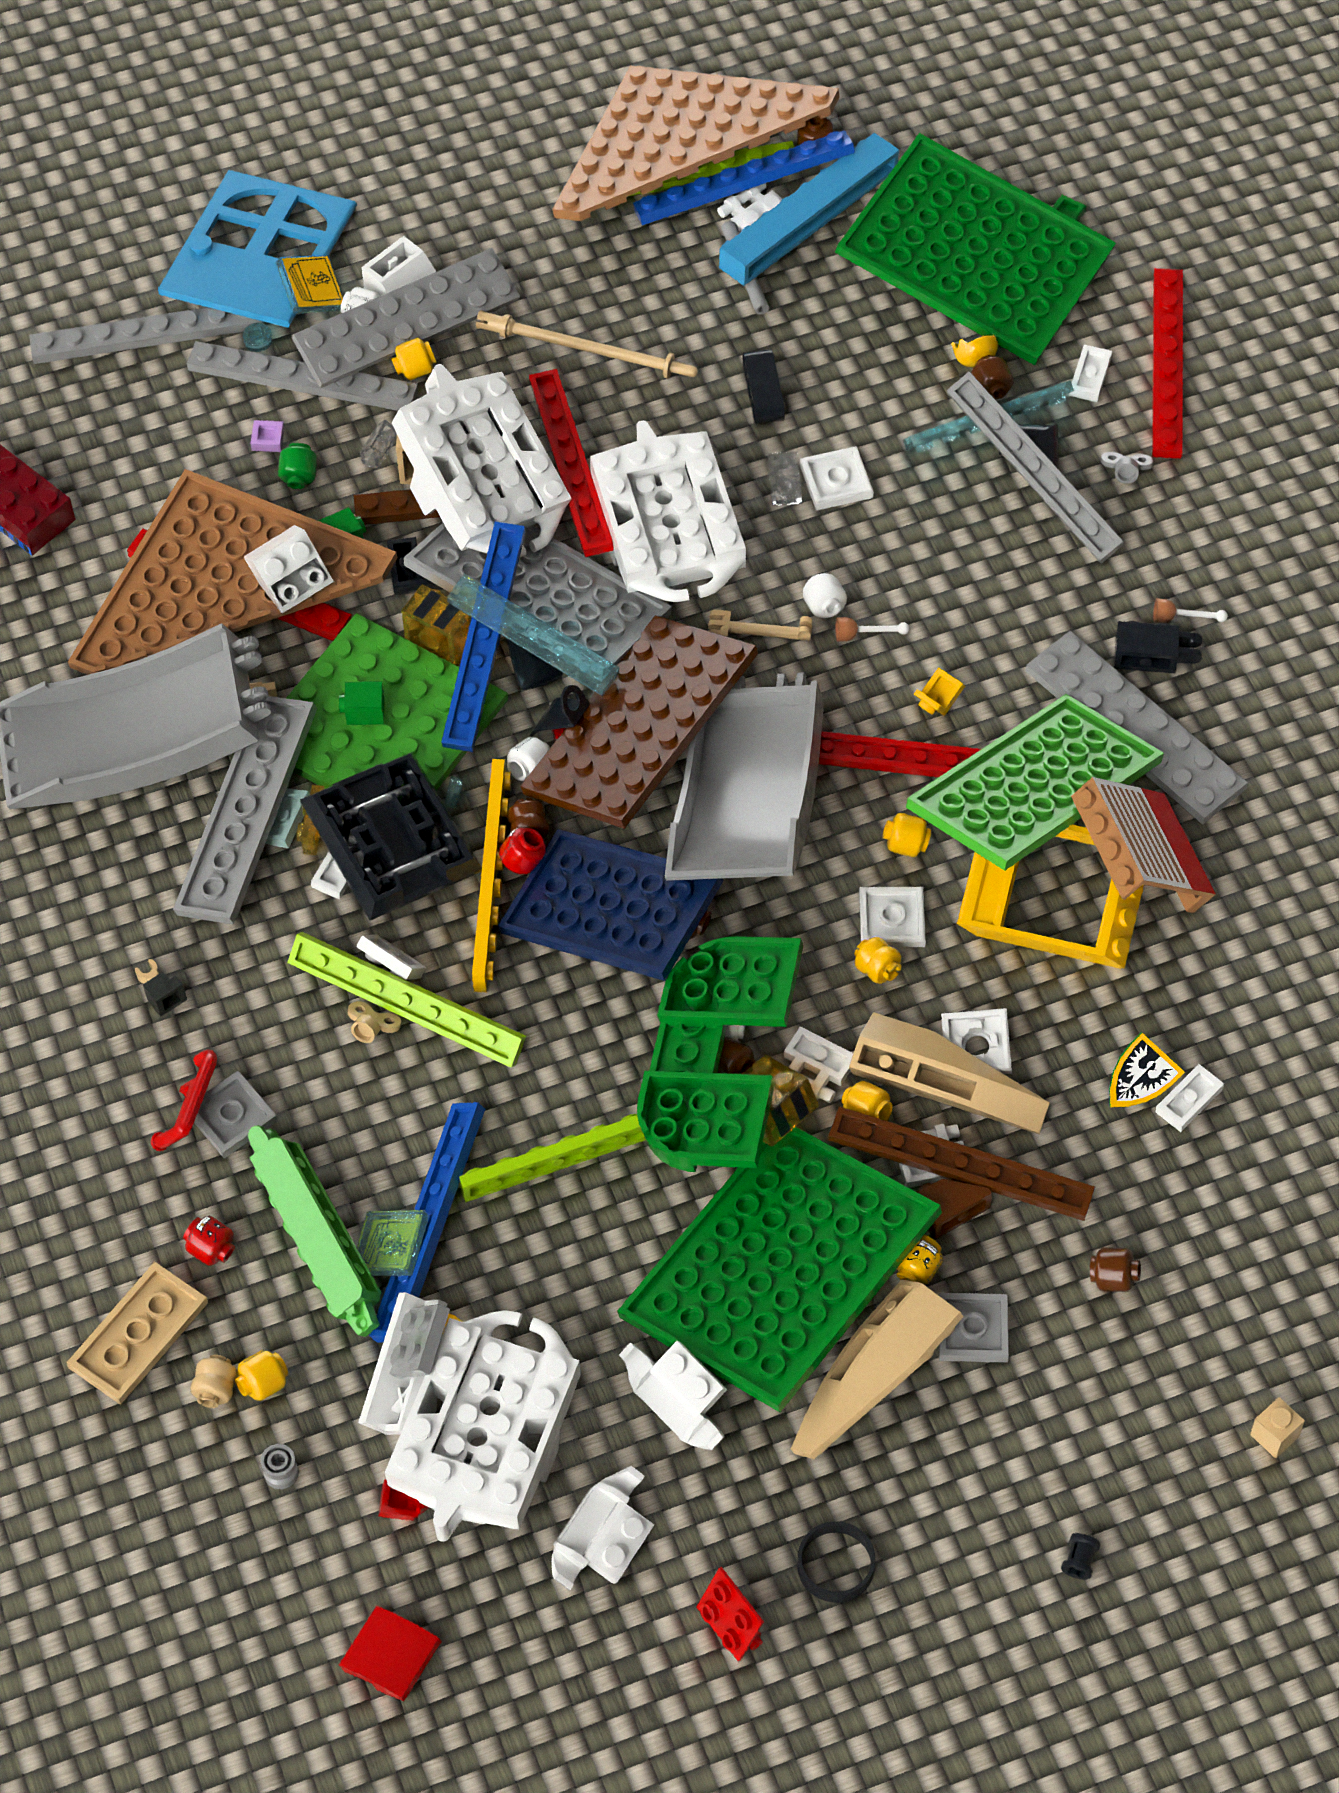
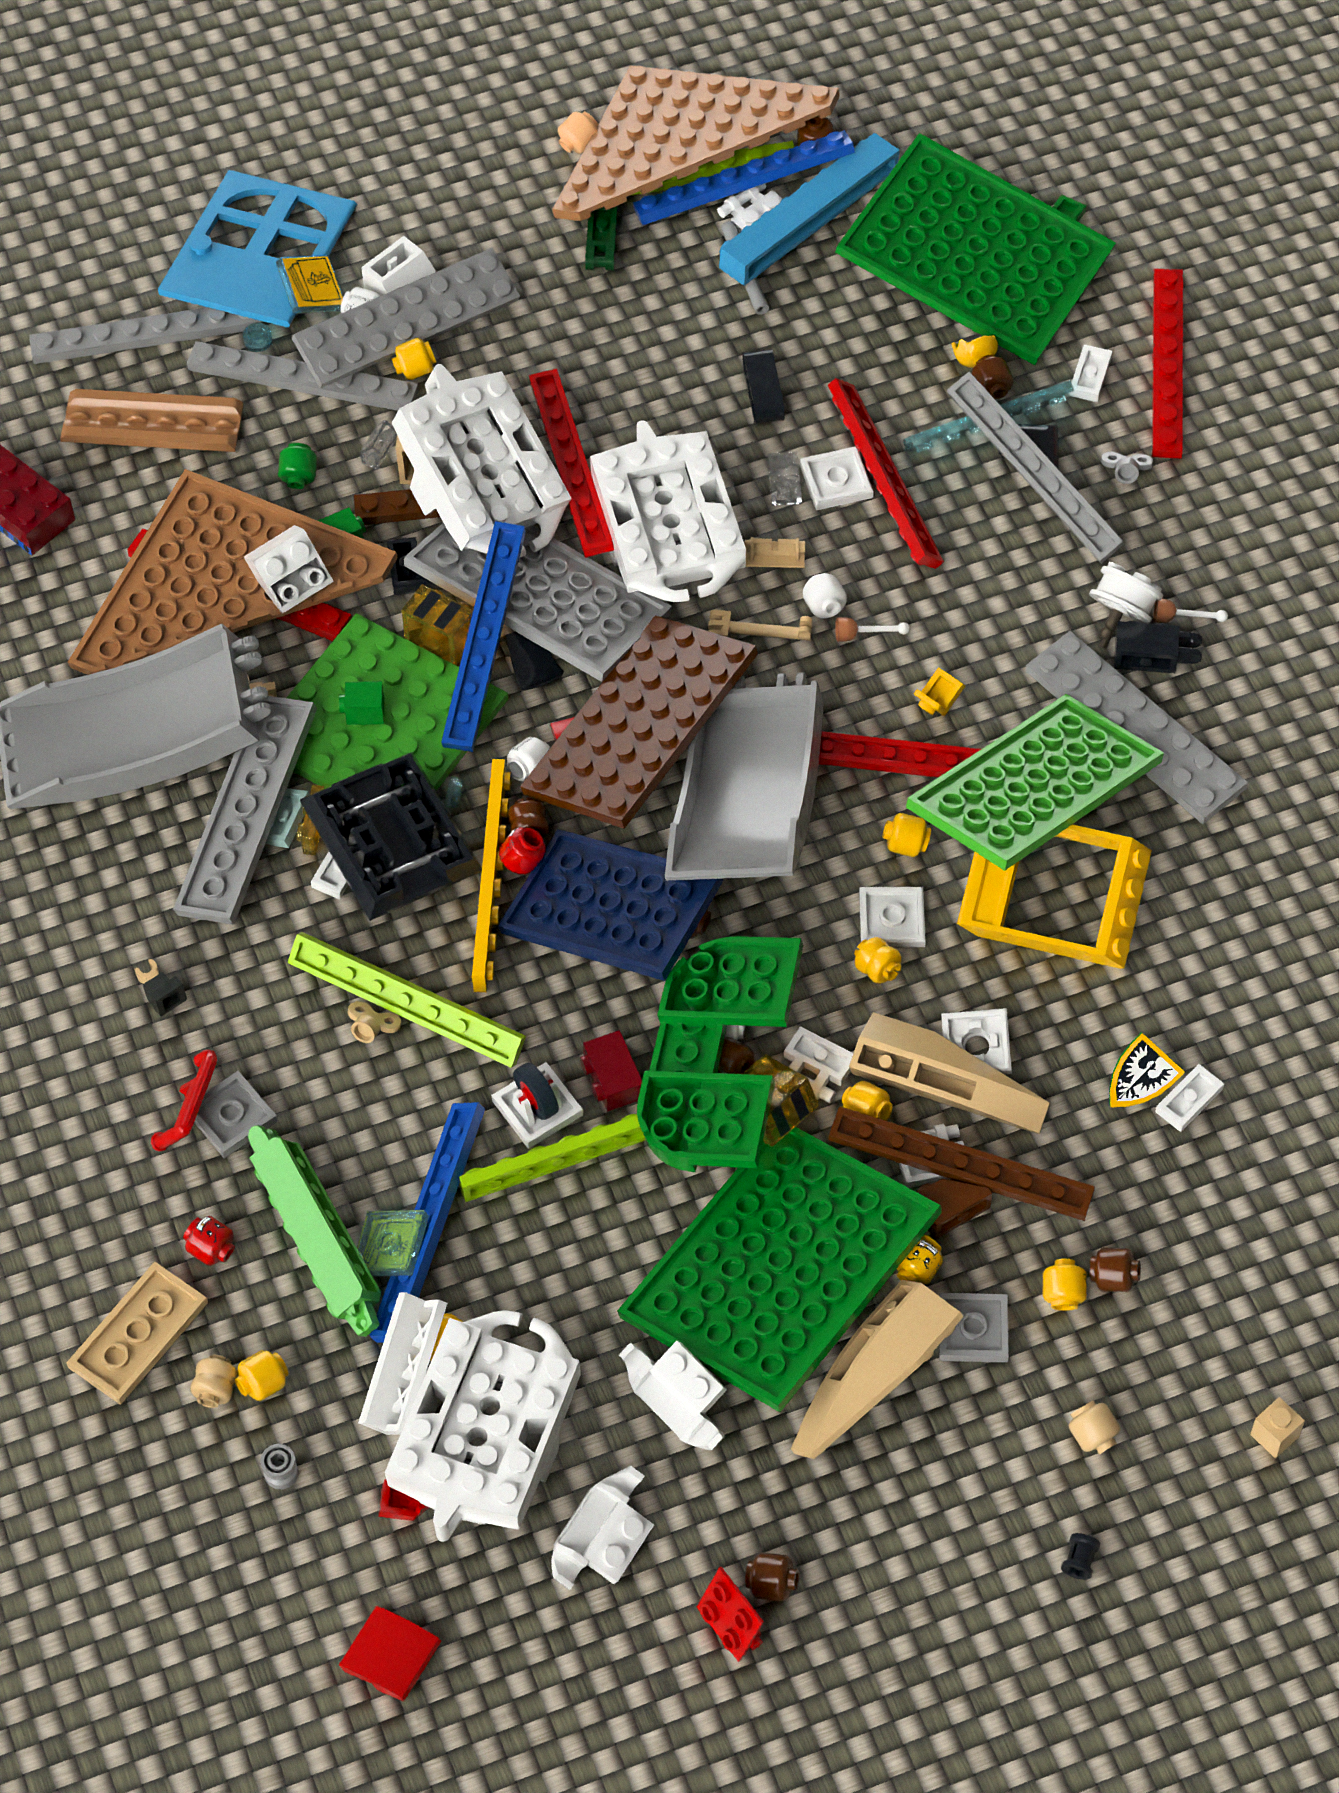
(152, 420): none -> medium nougat plate
(267, 436): lavender plate -> none
(382, 952): white plate -> none
(419, 1341): light grey plate -> none
(507, 326): tan bar -> none
(533, 634): clear light blue plate -> none
(536, 1103): none -> white plate
(563, 711): black piece -> none
(577, 132): none -> light nougat head
(601, 239): none -> dark green plate
(612, 1070): none -> dark red brick
(771, 1577): none -> reddish brown head
(780, 553): none -> tan hinge
(844, 1528): black tyre -> none
(885, 473): none -> red plate
(1064, 1285): none -> yellow head
(1094, 1427): none -> tan head
(1126, 596): none -> white wheel
(1141, 841): panel -> none

